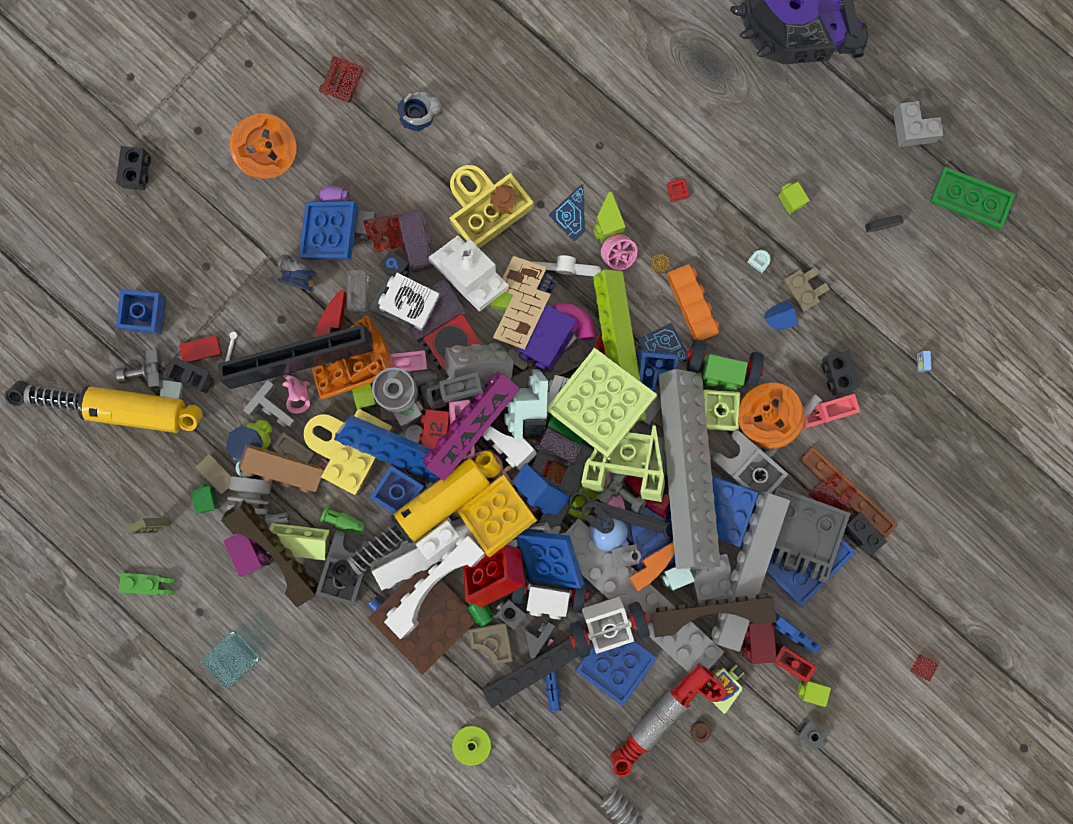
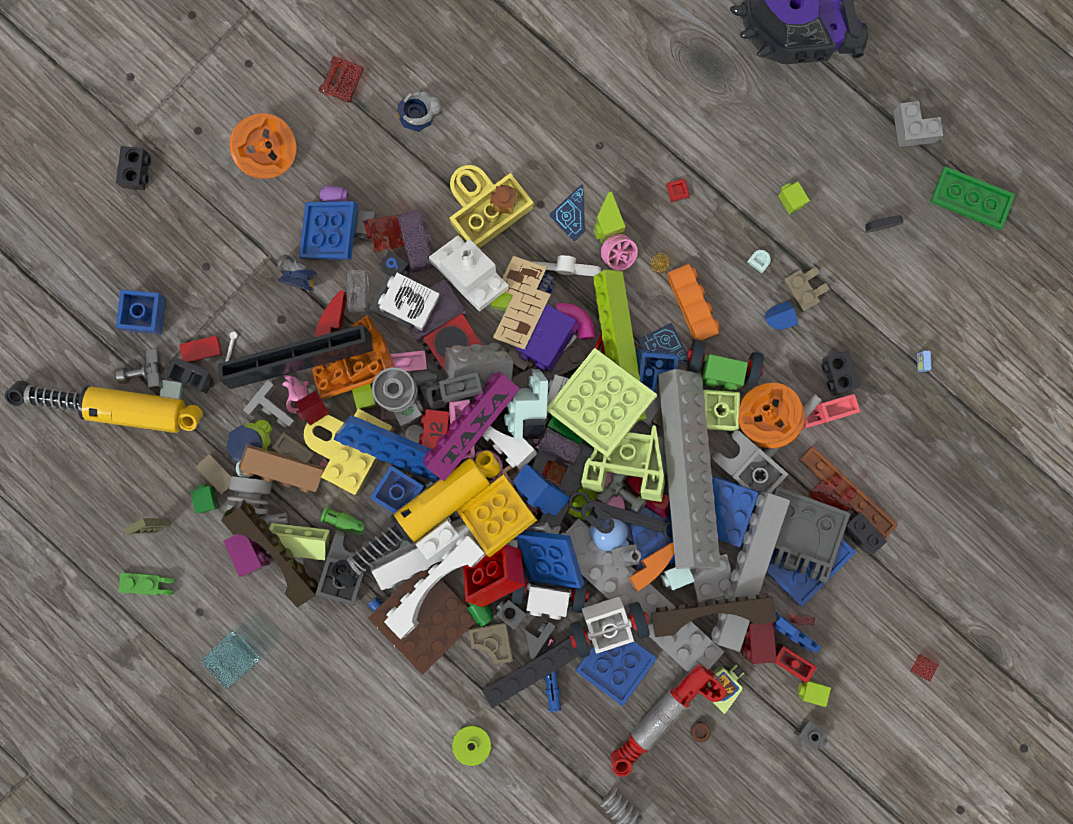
(311, 408): none -> dark red brick
(802, 619): none -> clear red tile

